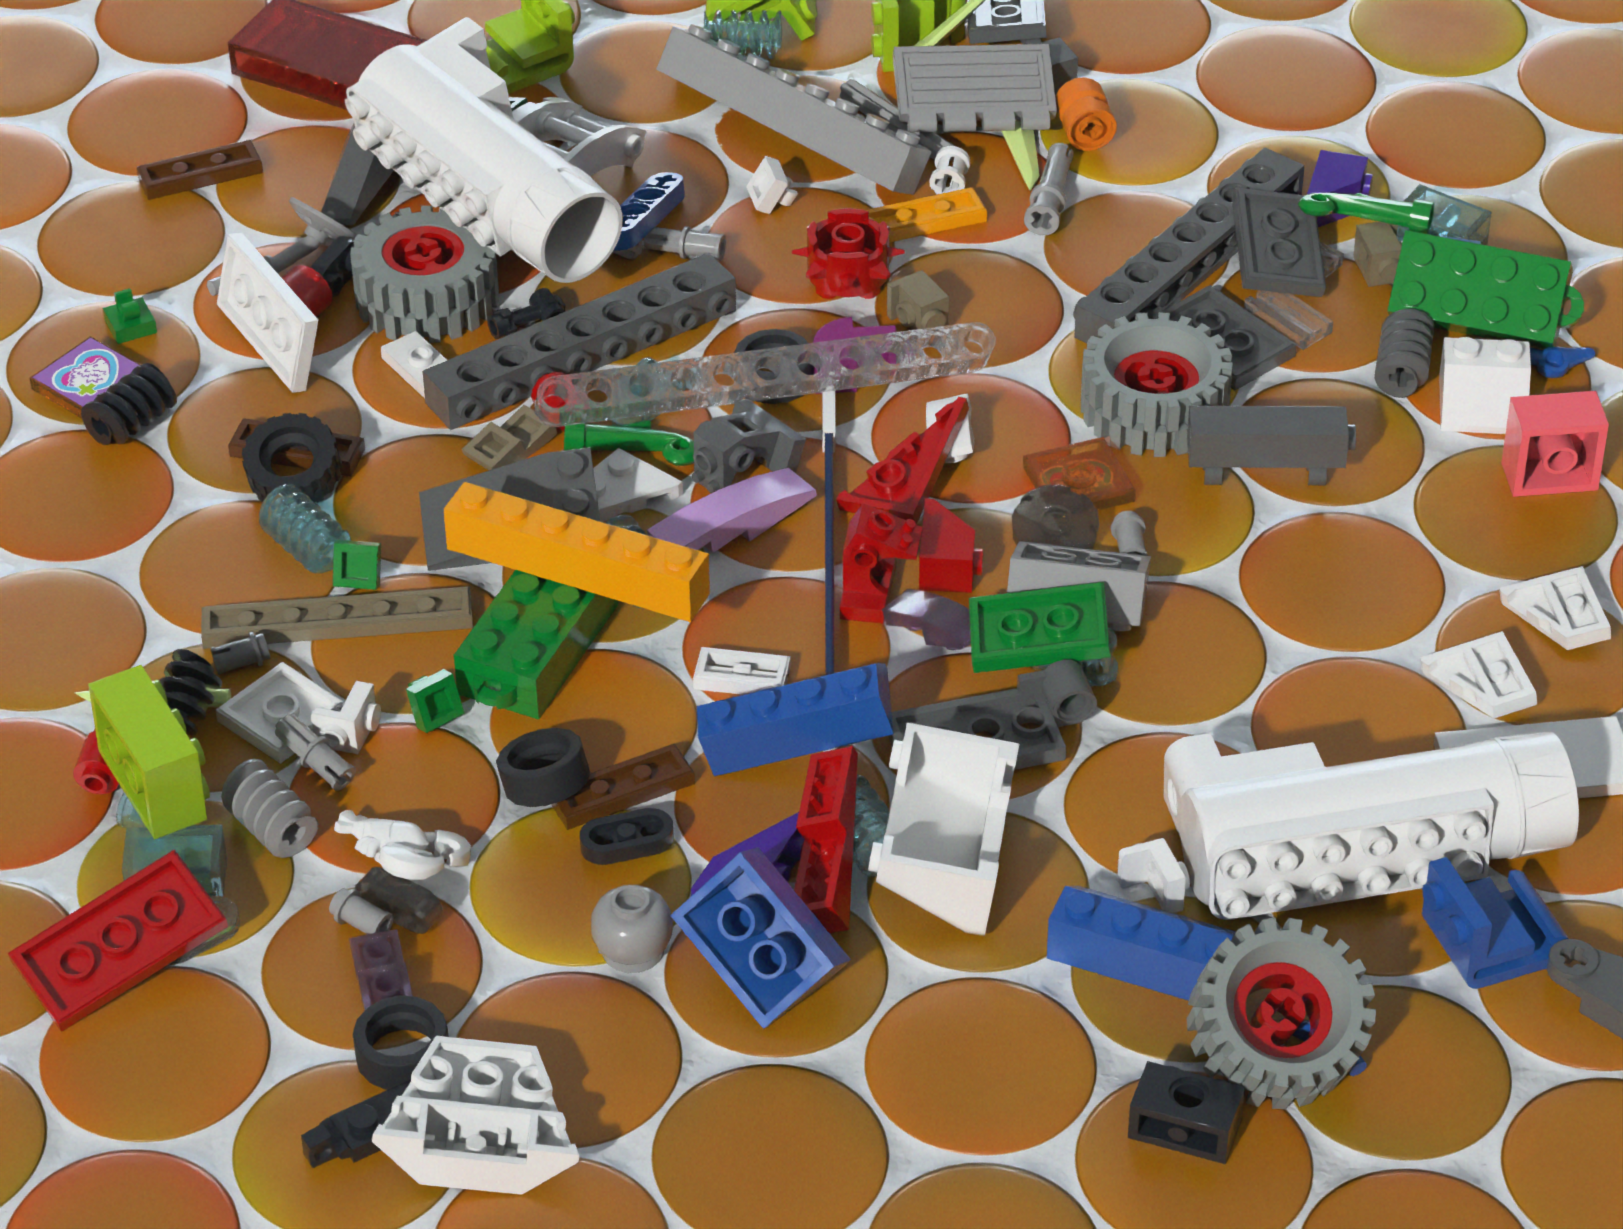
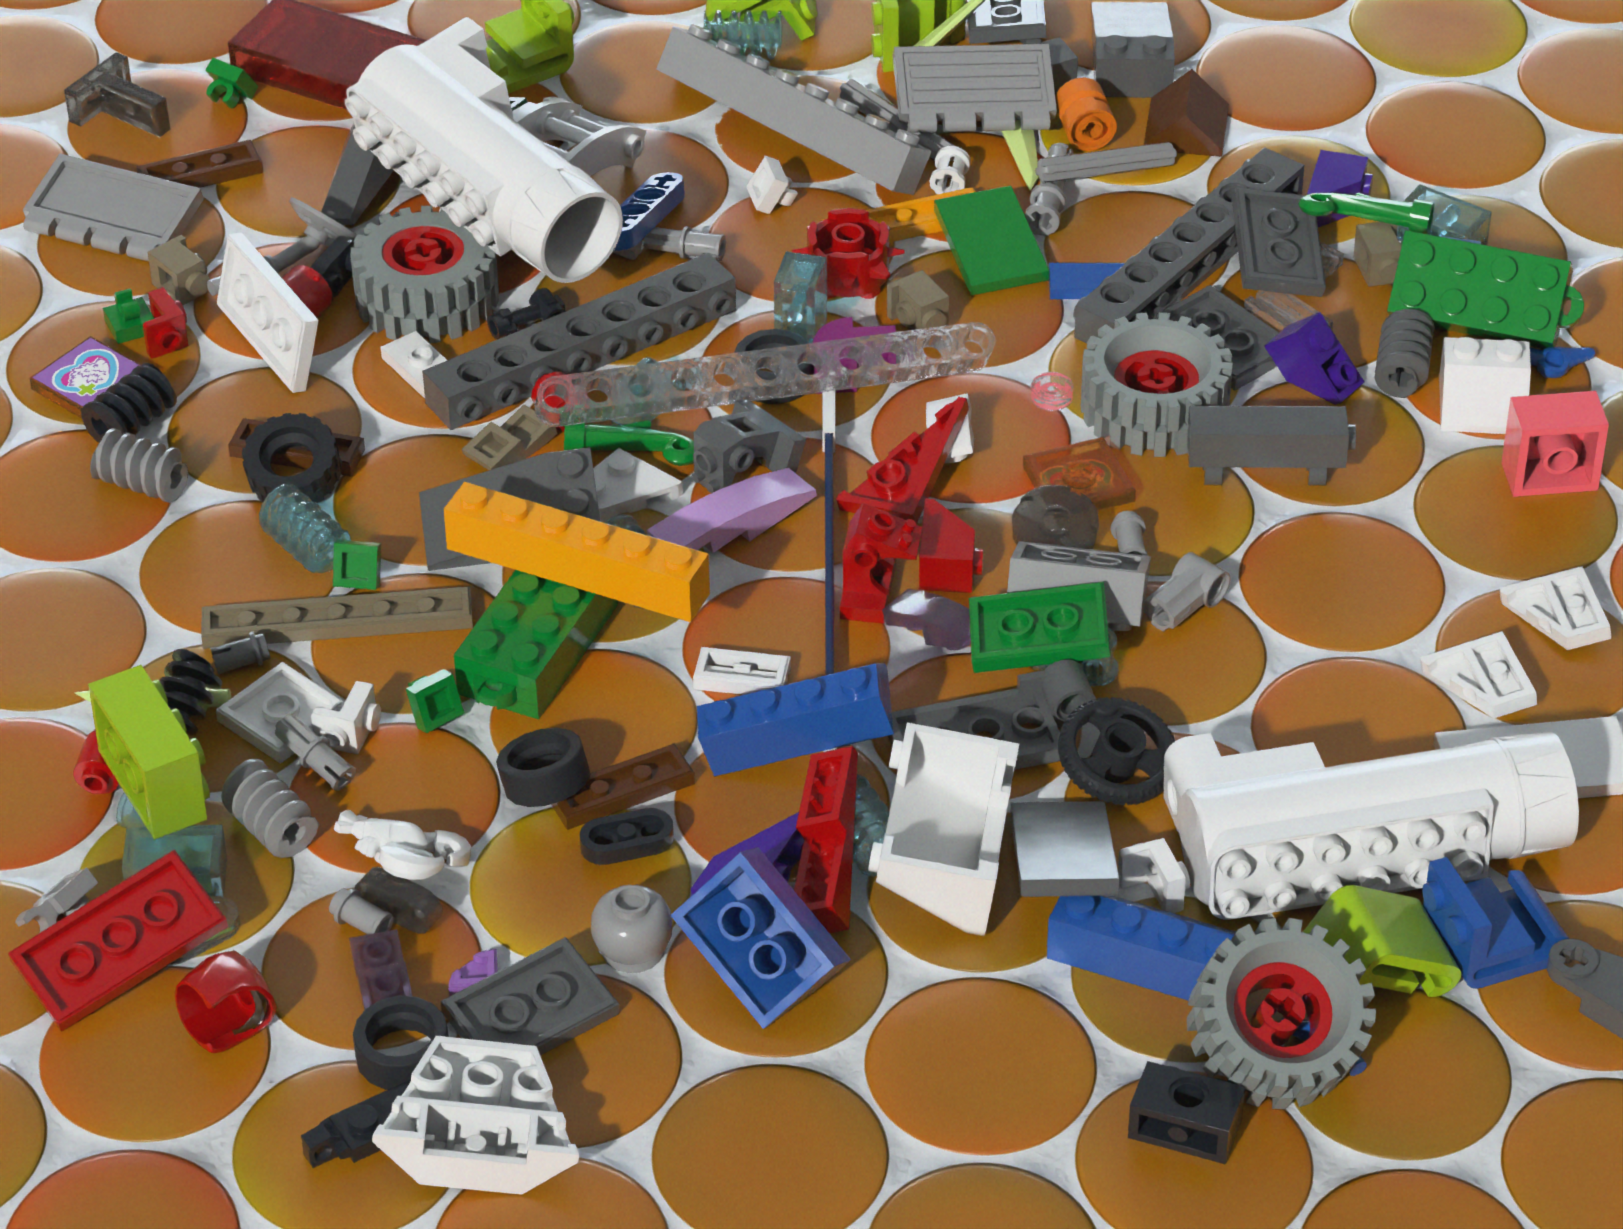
(63, 898): none -> light grey plate
(109, 207): none -> light grey hinge
(111, 91): none -> clear smoke bracket
(139, 465): none -> light grey piece
(168, 328): none -> red bracket
(178, 270): none -> dark tan brick
(224, 1001): none -> red piece
(229, 79): none -> green tile
(481, 967): none -> medium lavender tile
(533, 1001): none -> dark grey tile
(801, 294): none -> clear light blue brick
(991, 240): none -> green tile
(1052, 391): none -> clear tile
(1064, 849): none -> tile
(1078, 279): none -> blue tile
(1105, 162): none -> light grey axle
(1117, 750): none -> black wheel
(1132, 48): none -> dark grey slope
(1188, 117): none -> reddish brown slope
(1191, 585): none -> light grey piece
(1314, 359): none -> dark purple slope
(1390, 938): none -> lime piece

